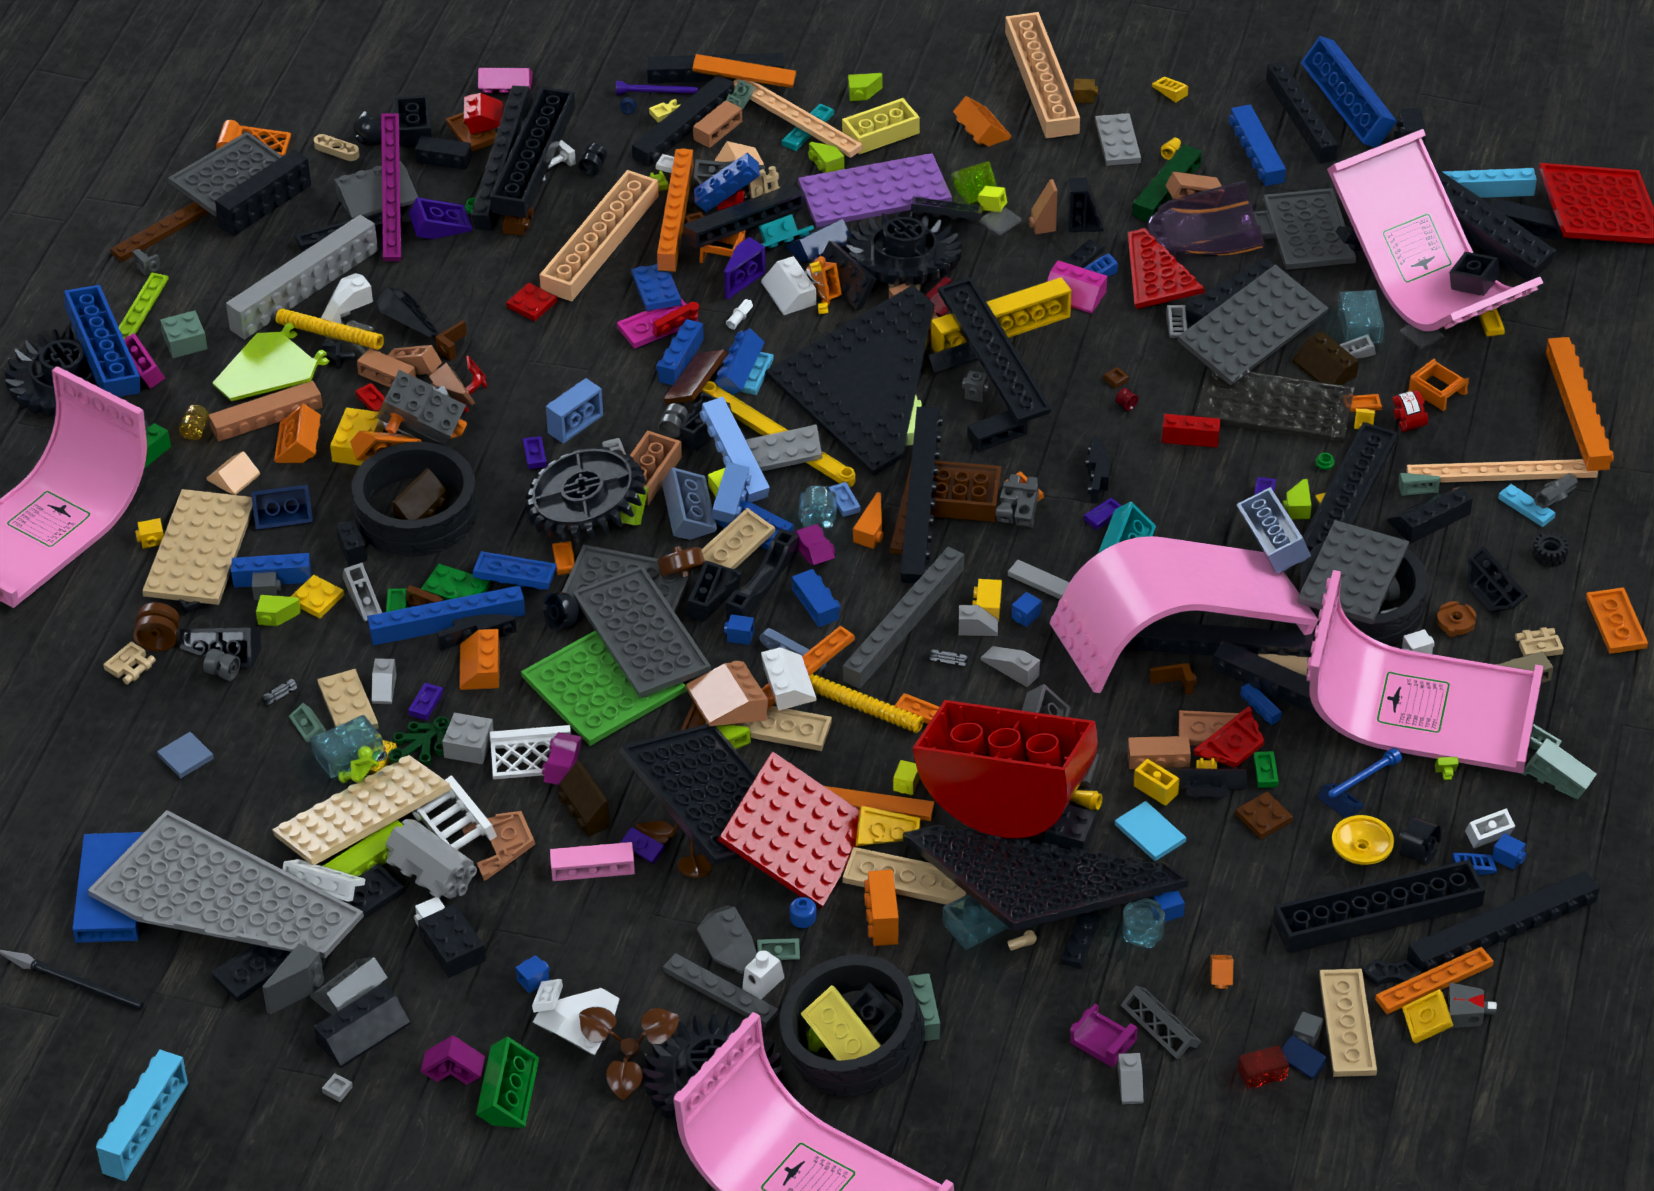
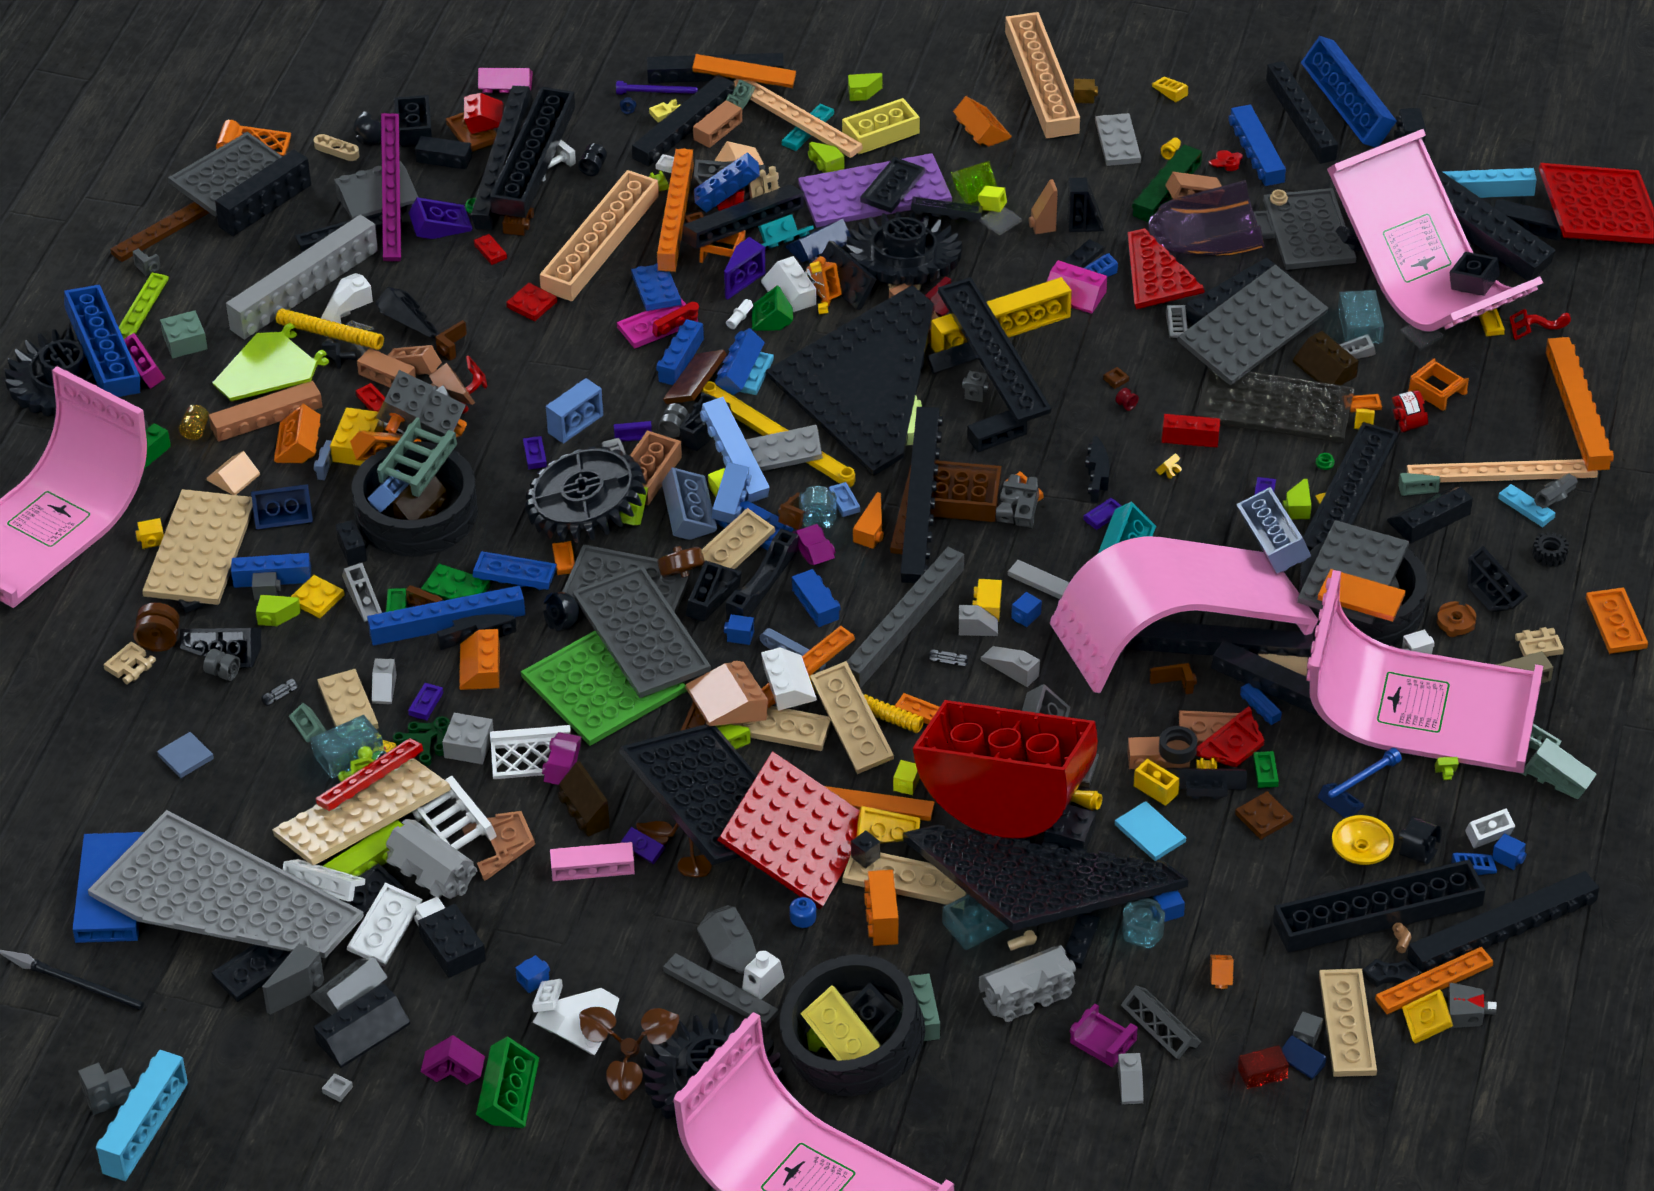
(104, 1090): none -> dark grey brick
(324, 462): none -> sand blue plate
(369, 774): none -> red plate
(384, 924): none -> white tile
(386, 493): none -> medium blue brick
(426, 469): none -> sand green fence
(490, 249): none -> red plate
(631, 431): none -> dark purple tile
(772, 311): none -> green slope
(781, 948): sand green slope -> none
(790, 513): none -> reddish brown bracket
(851, 717): none -> tan plate
(865, 849): none -> black brick
(892, 184): none -> black plate
(1037, 978): none -> light grey brick
(1170, 465): none -> yellow tile
(1178, 756): none -> black tyre
(1227, 159): none -> red plate
(1278, 197): none -> tan plate
(1367, 596): none -> orange tile
(1403, 937): none -> medium nougat arm
(1560, 323): none -> red piece

